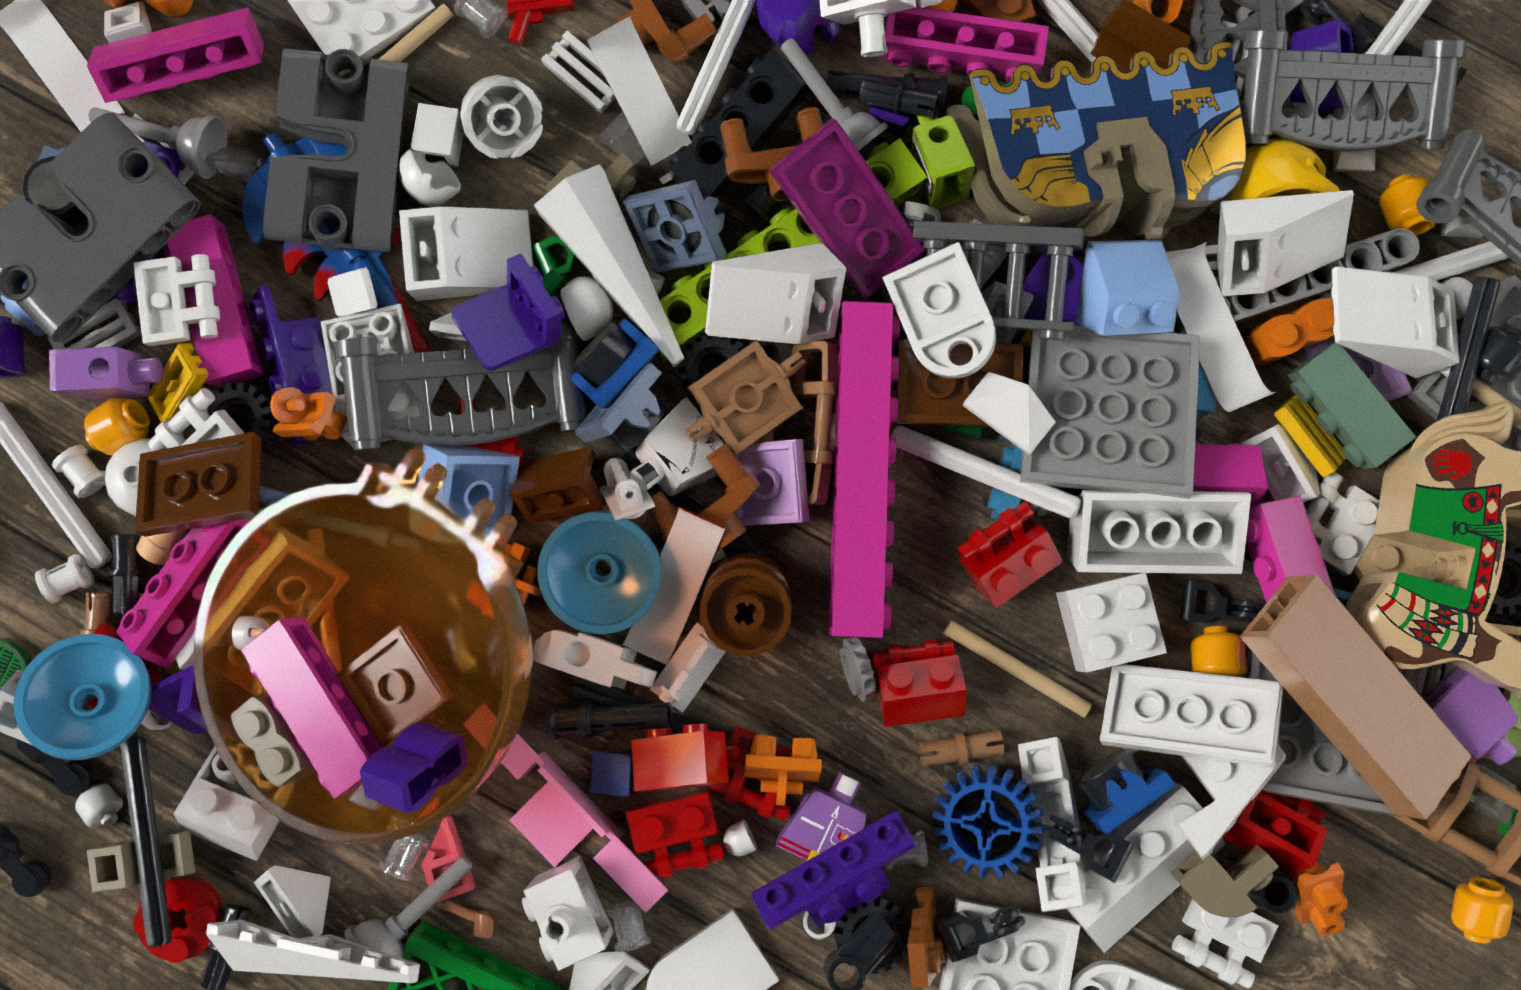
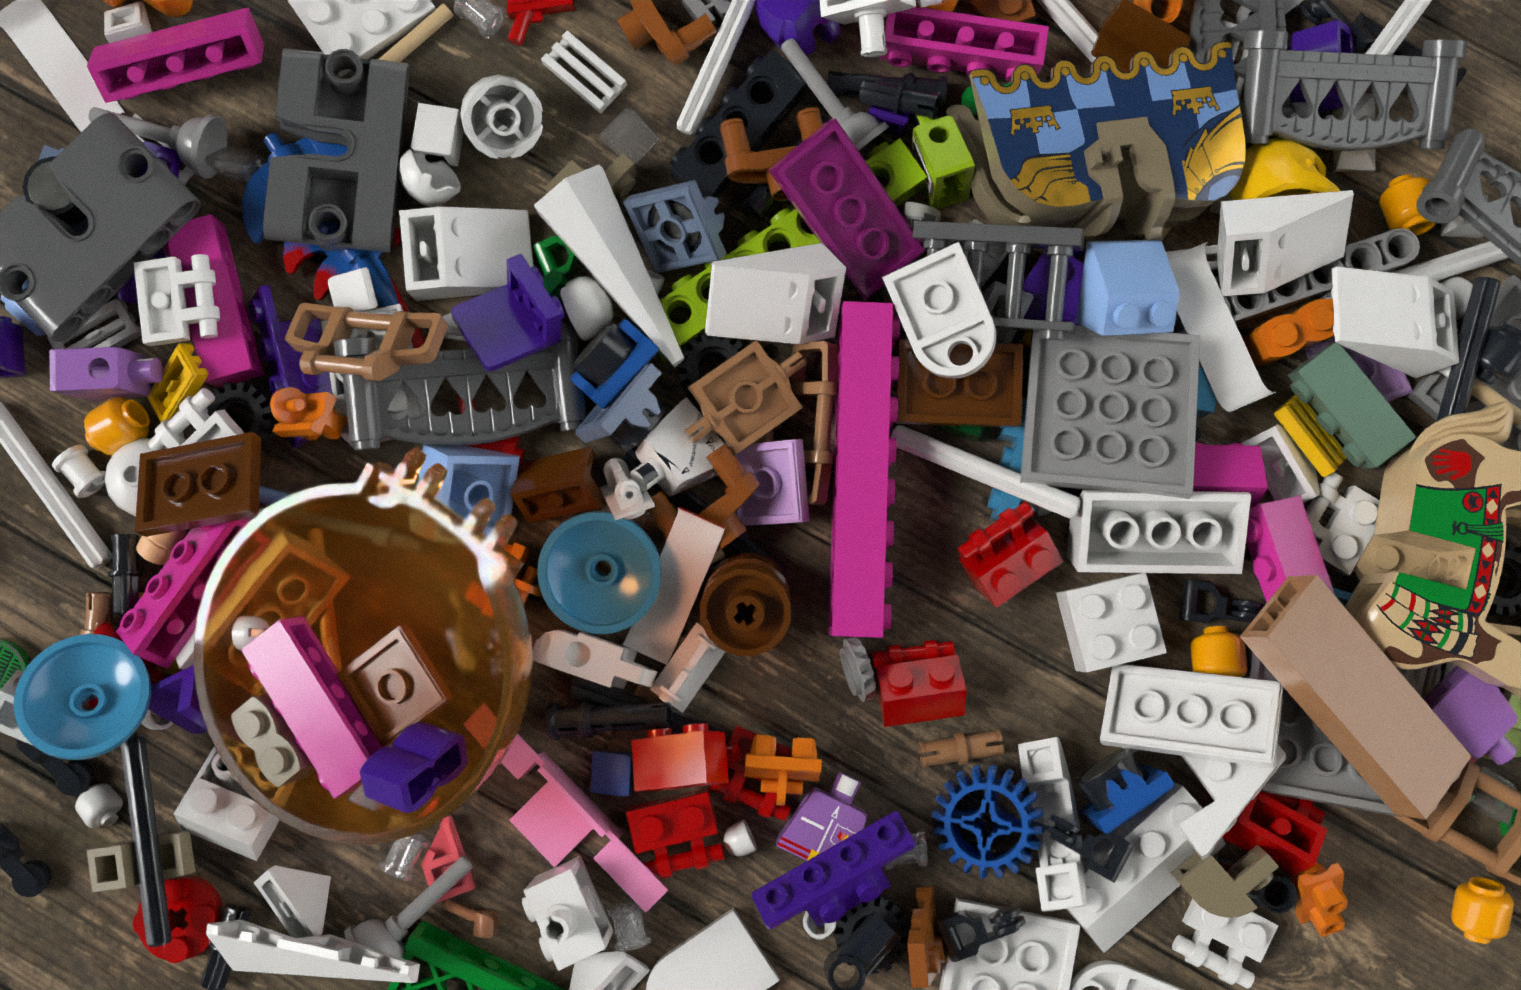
(64, 578): white bush -> none
(377, 365): none -> medium nougat bar
(639, 91): white sticker -> none
(1010, 410): white slope -> none
(1017, 668): tan bar -> none

